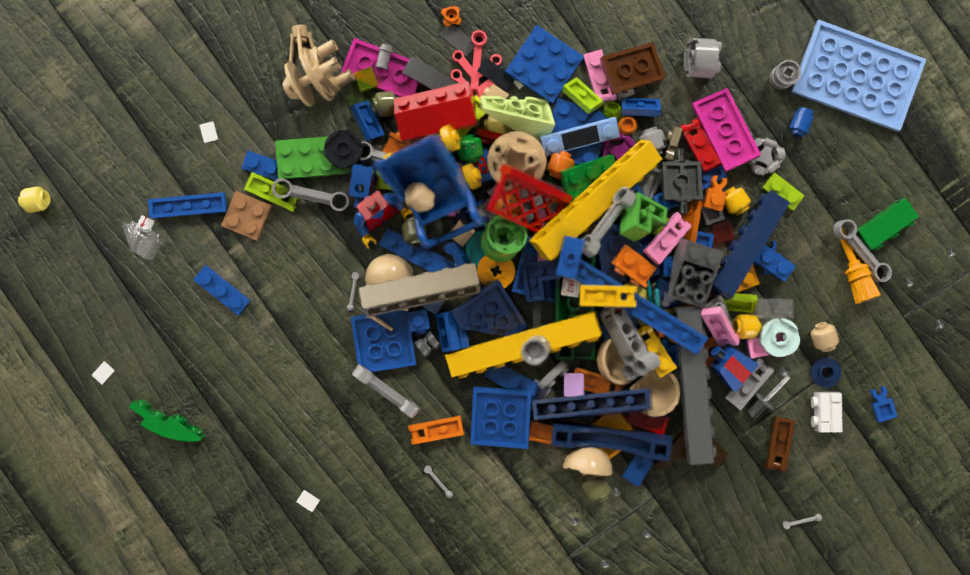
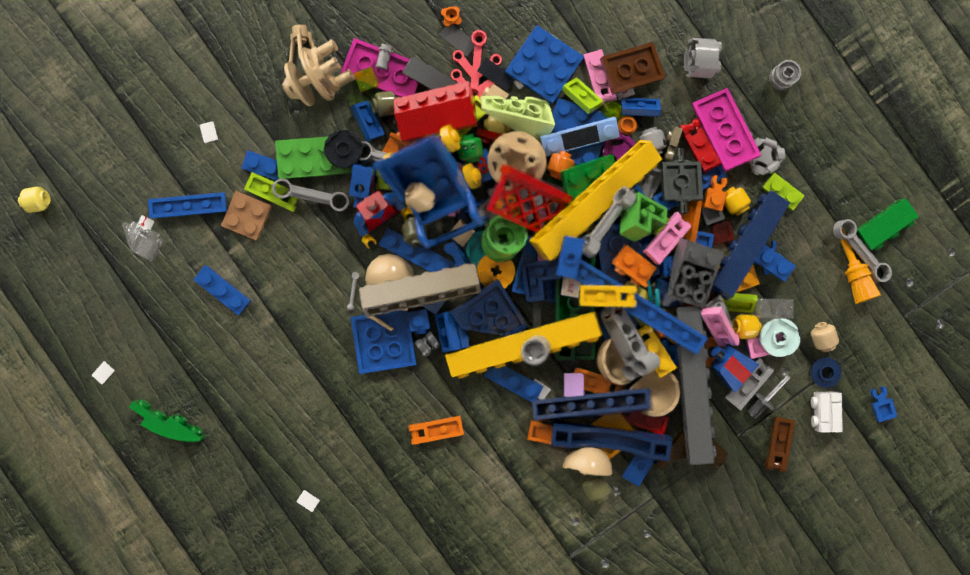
(401, 402): light grey piece -> none
(428, 469): light grey hinge -> none
(501, 417): blue plate -> none
(547, 382): light grey plate -> none
(801, 122): blue brick -> none
(818, 517): light grey hinge -> none
(858, 75): light blue plate -> none

